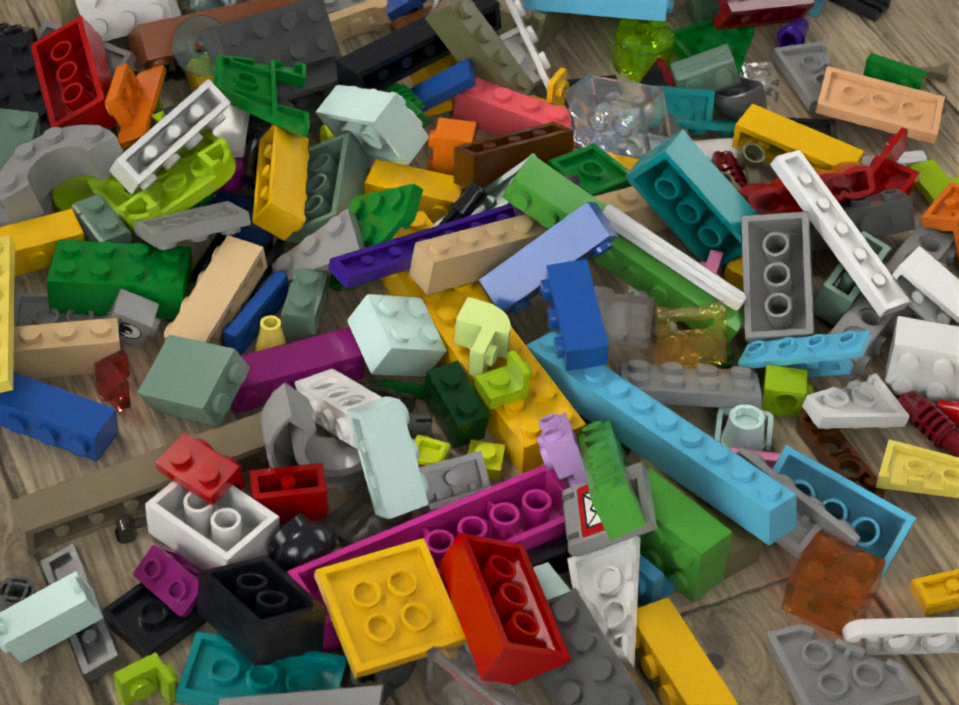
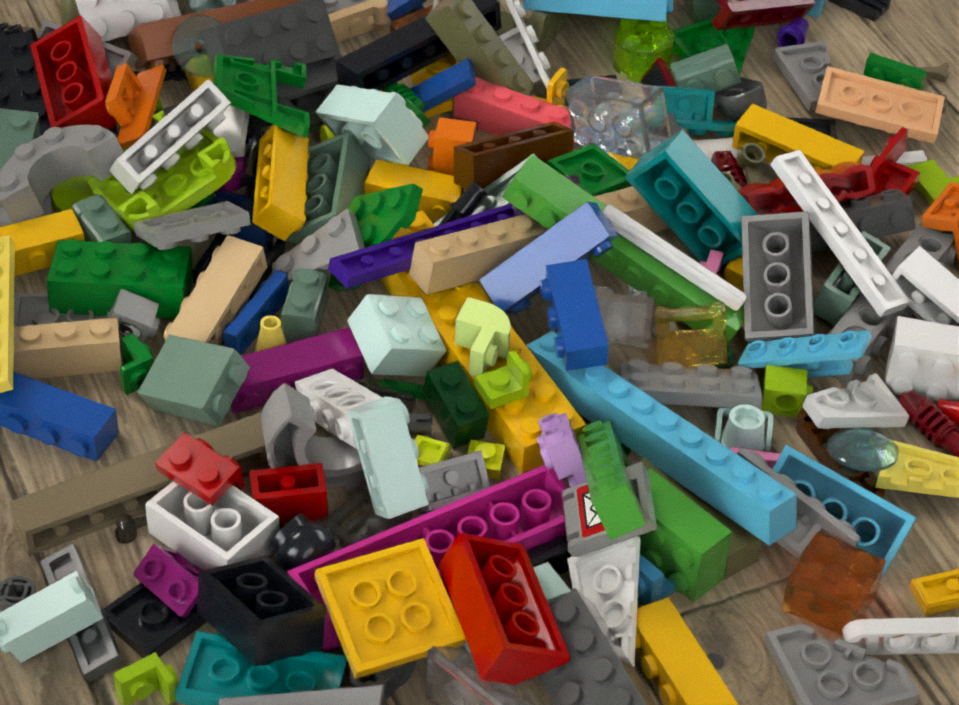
(111, 379): clear red bracket -> none
(137, 360): none -> green bracket
(764, 73): clear plate -> none
(862, 449): none -> clear light blue dish

